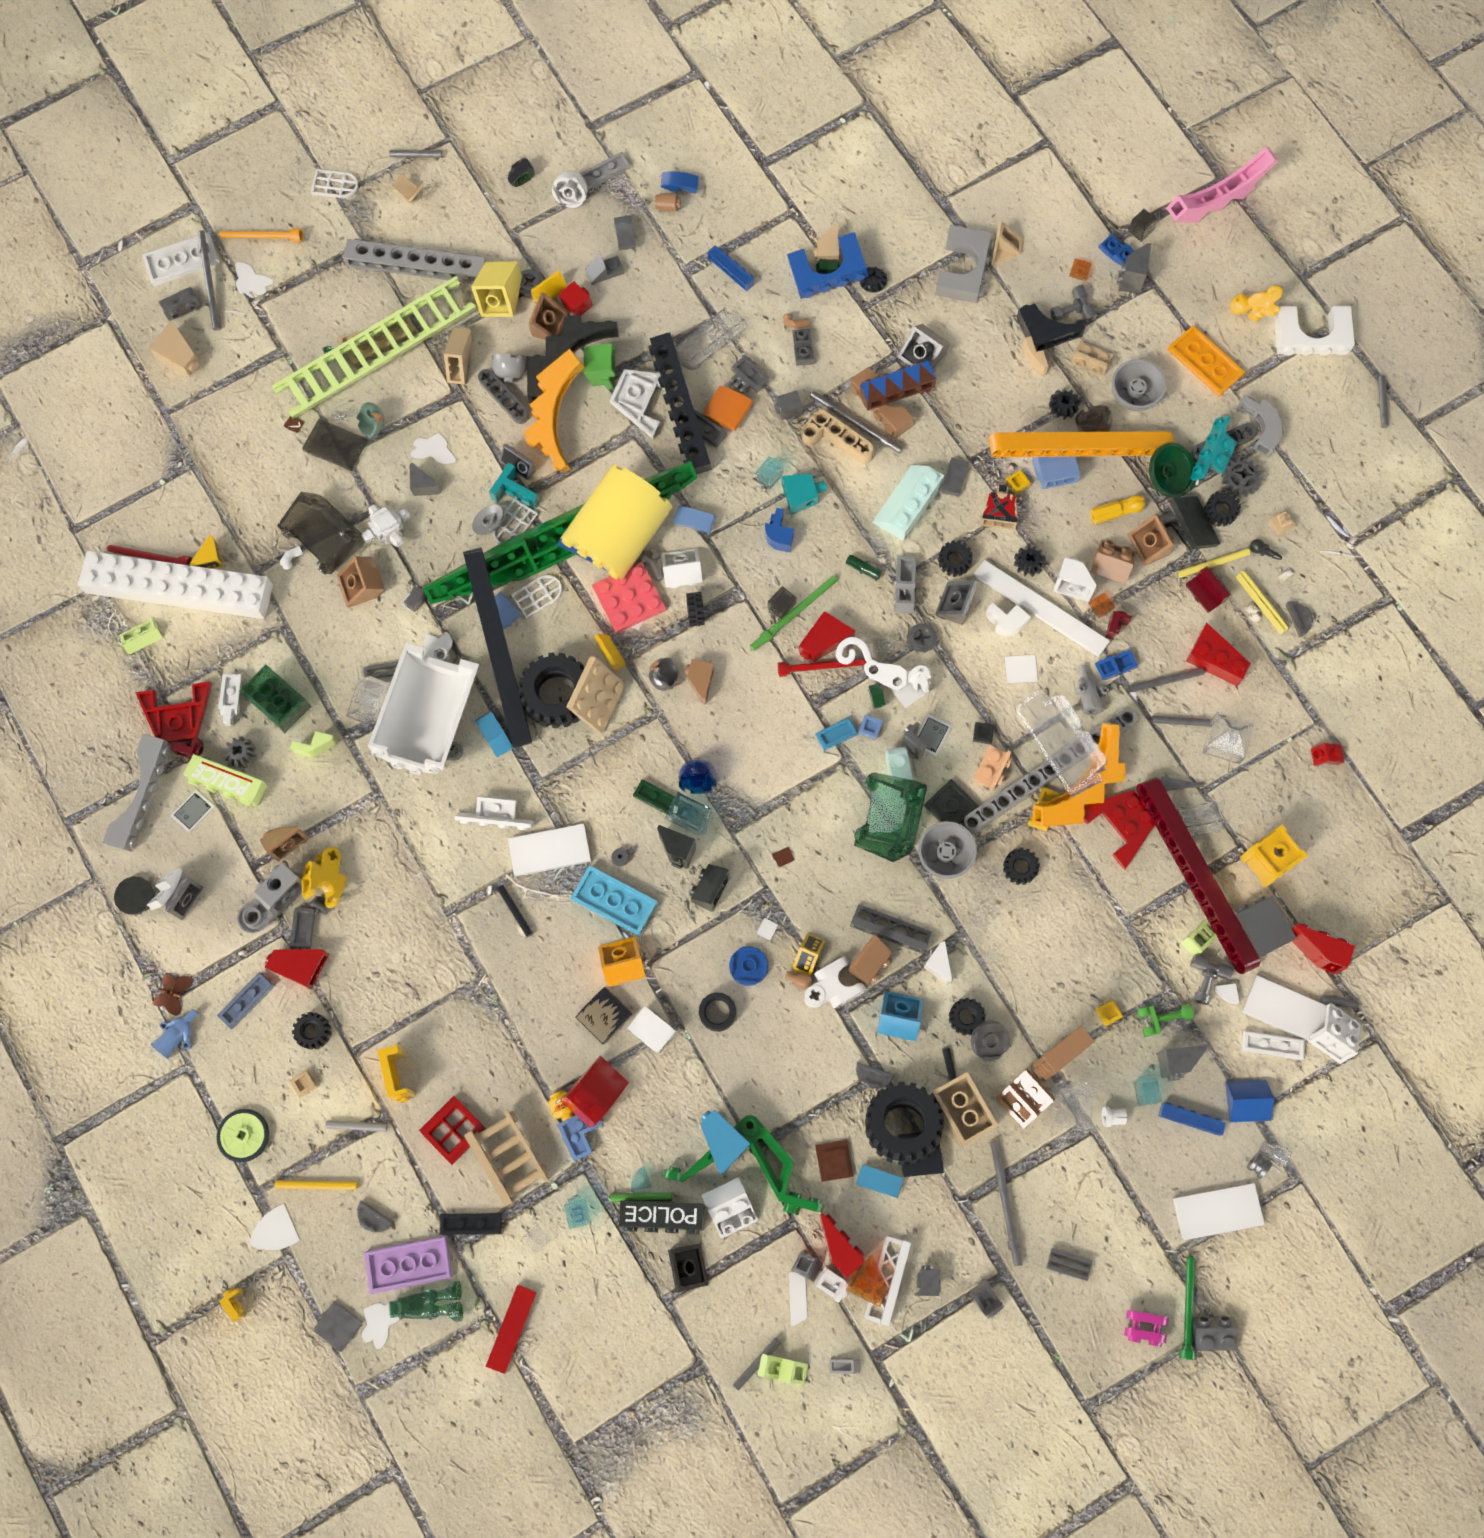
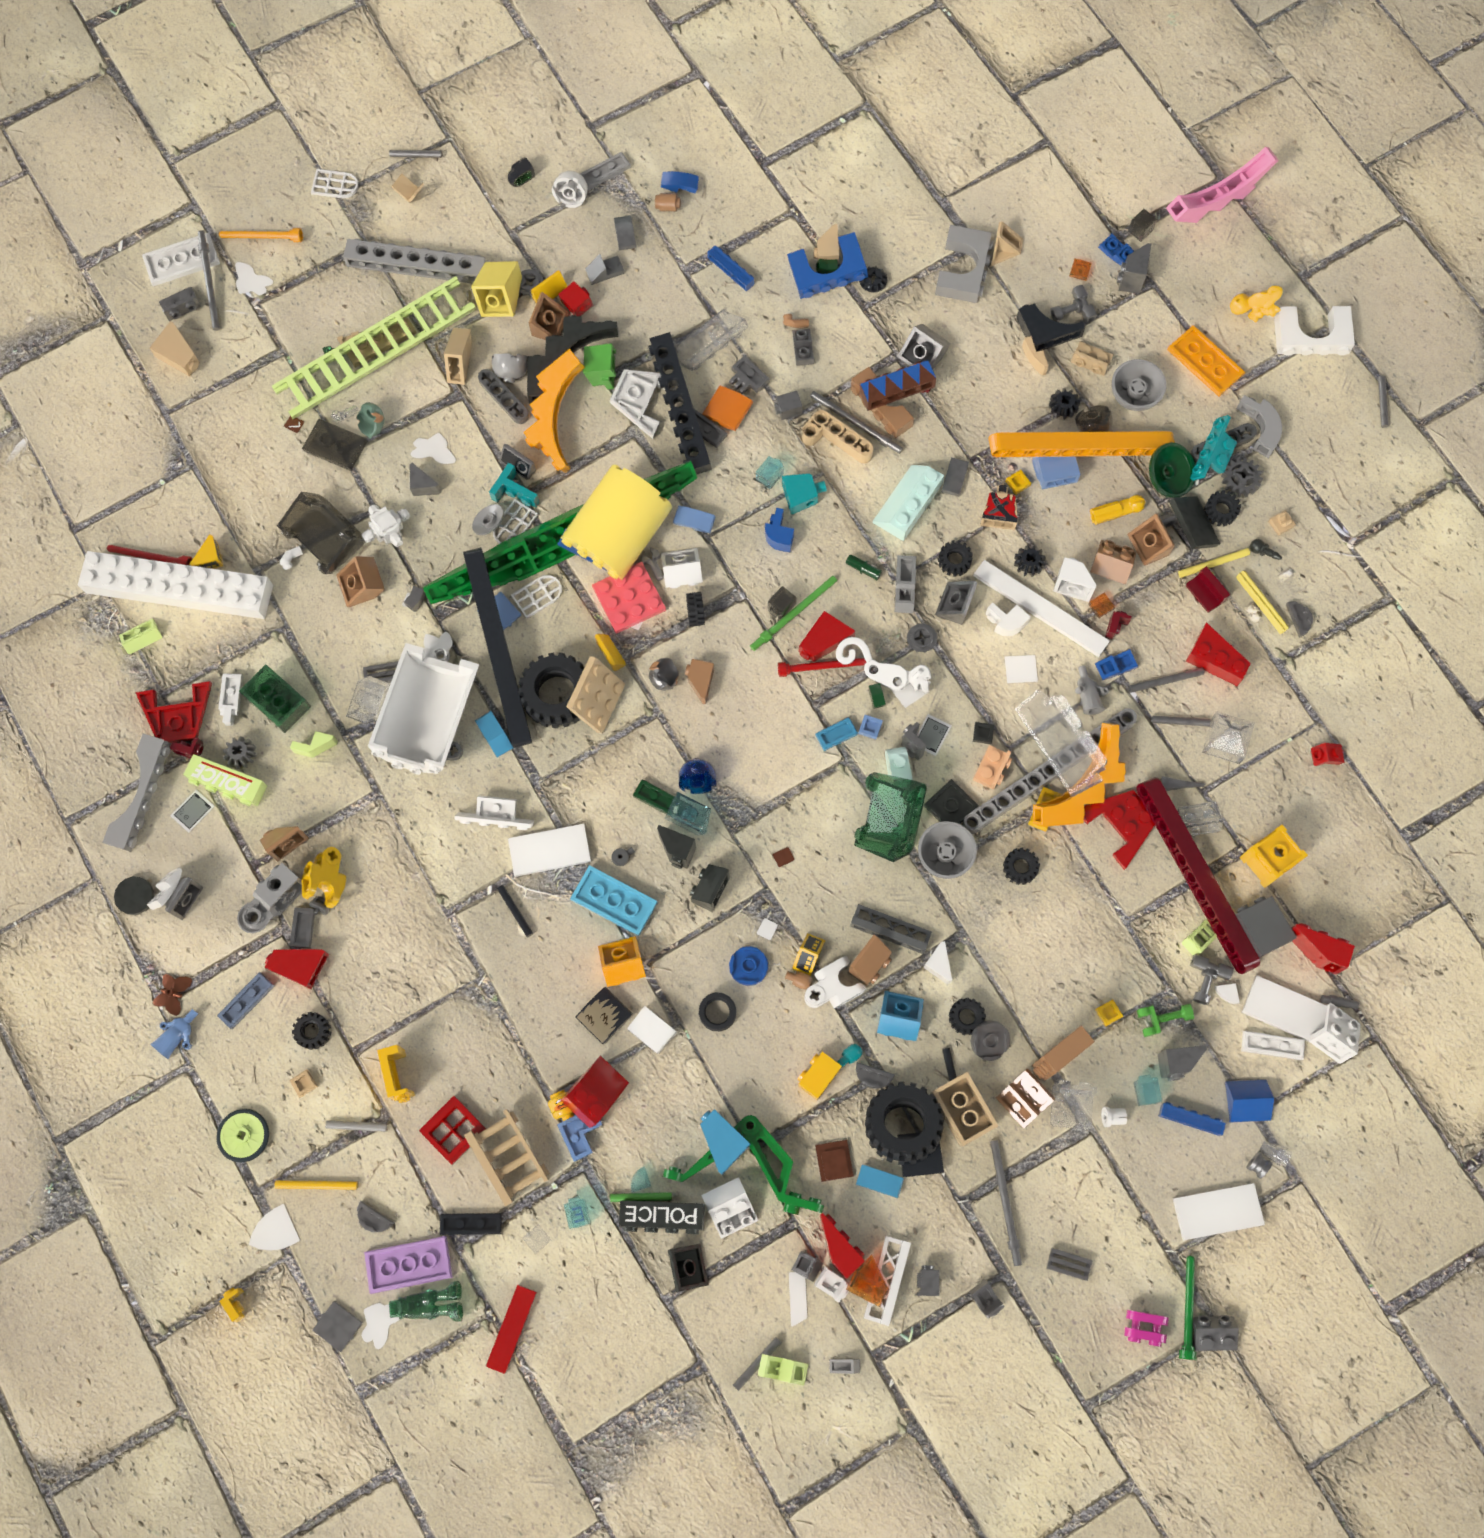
(819, 1075): none -> yellow brick
(850, 1055): none -> teal cylinder

